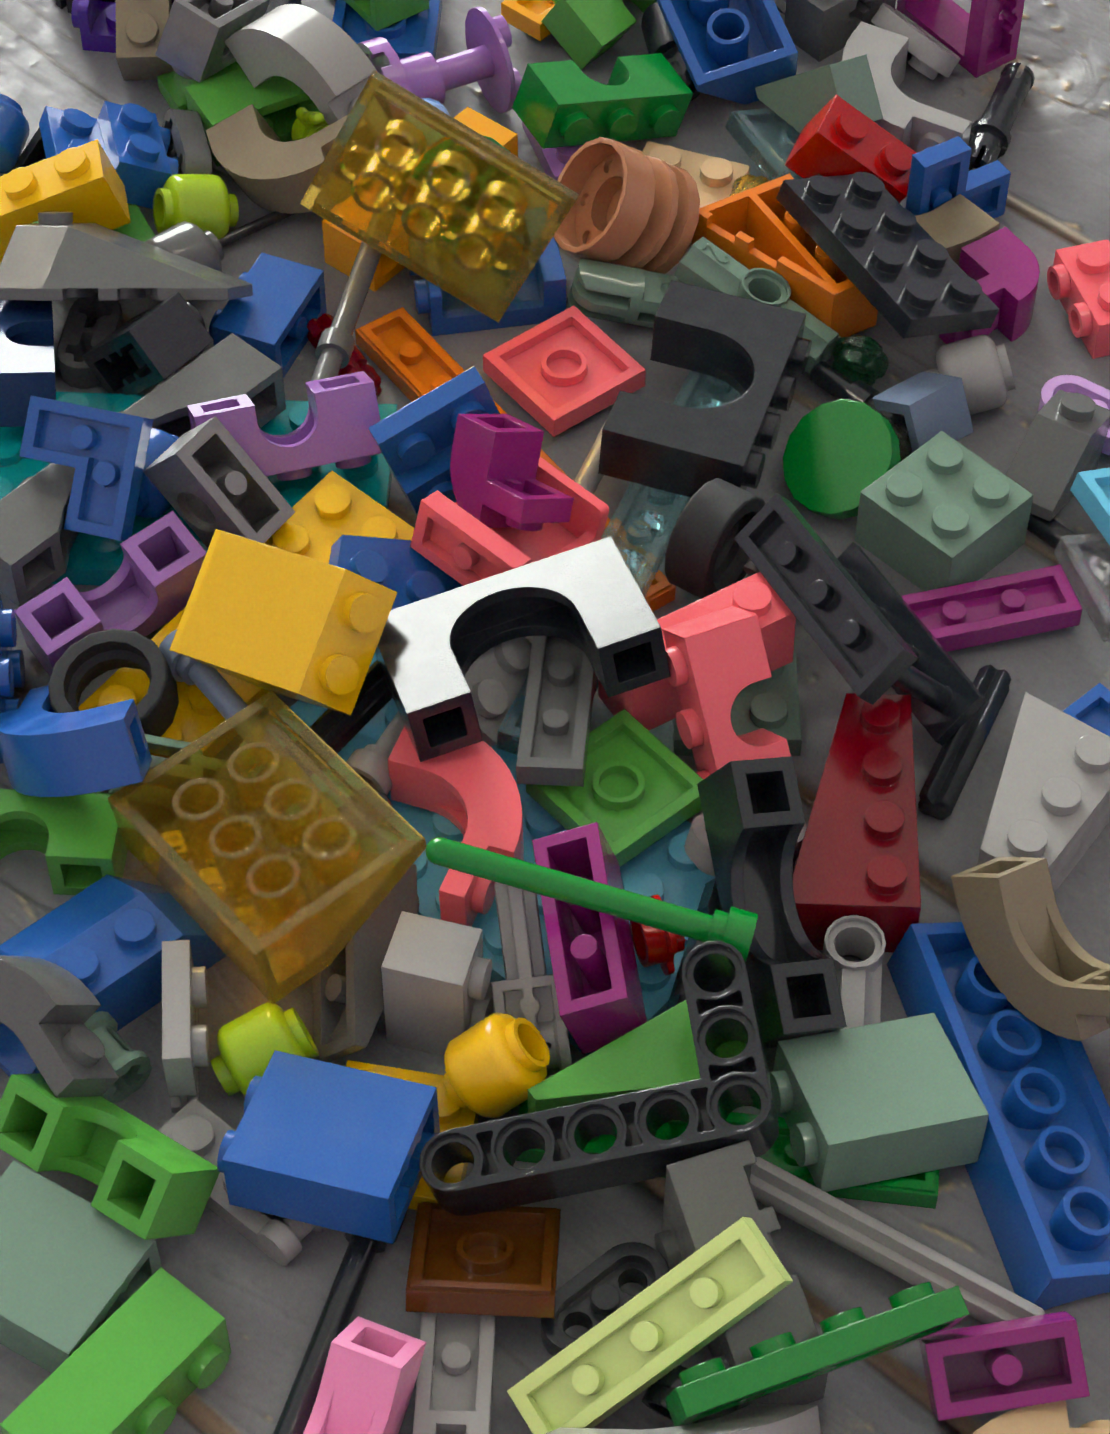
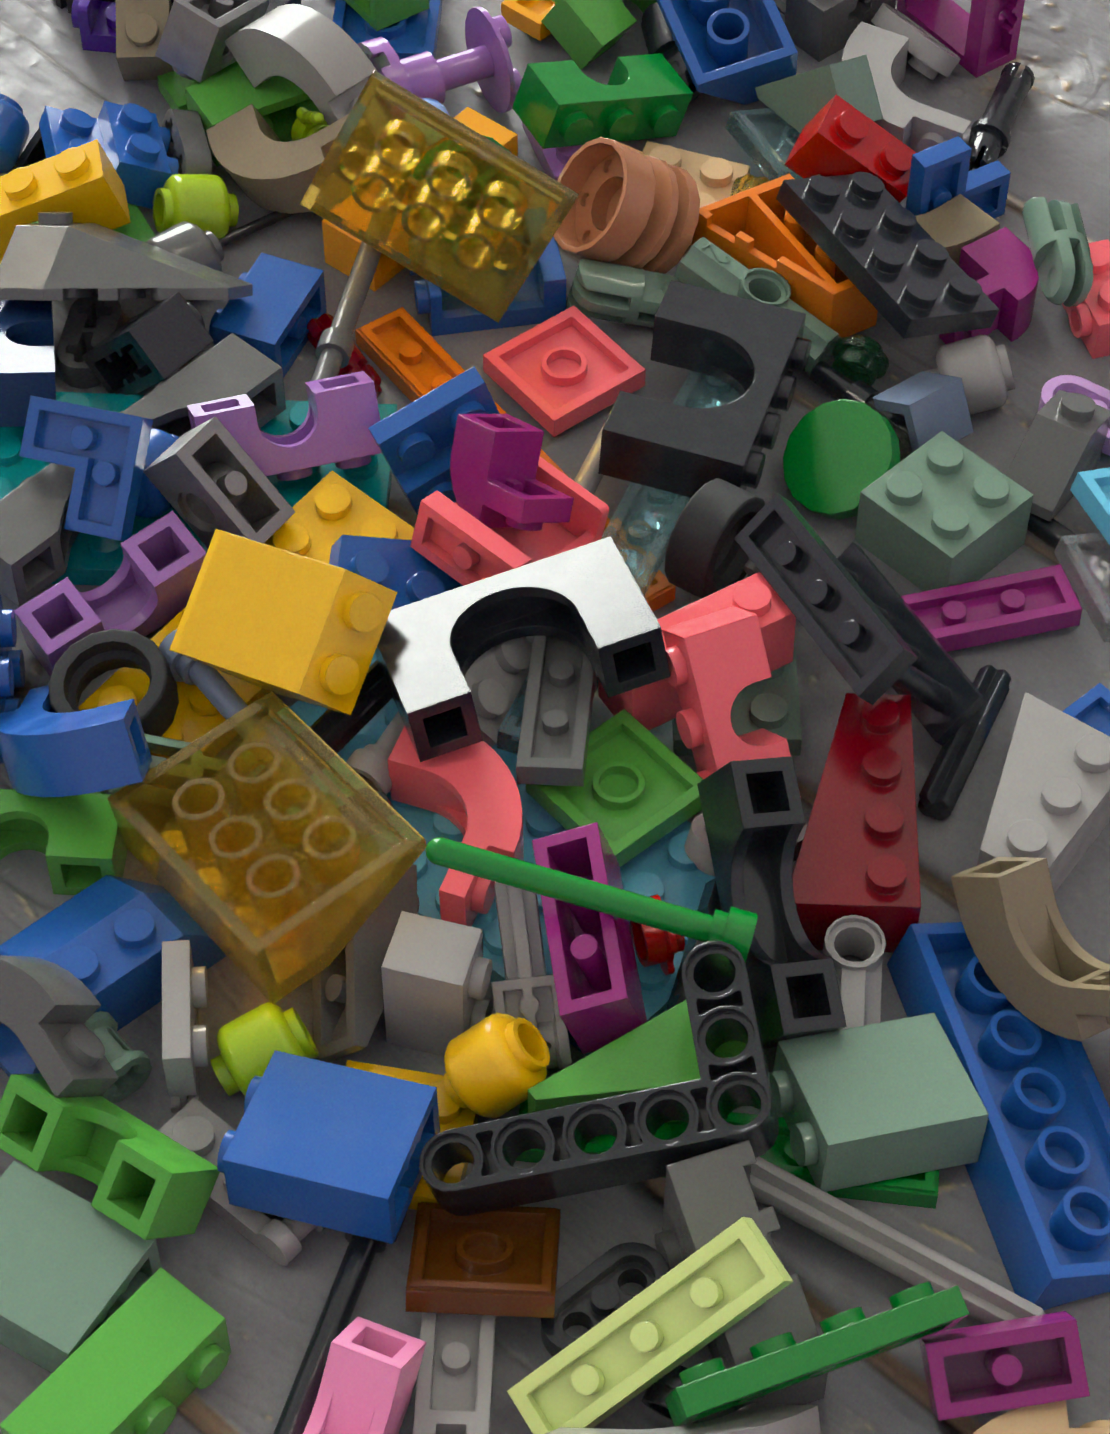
(1059, 250): none -> sand green arm

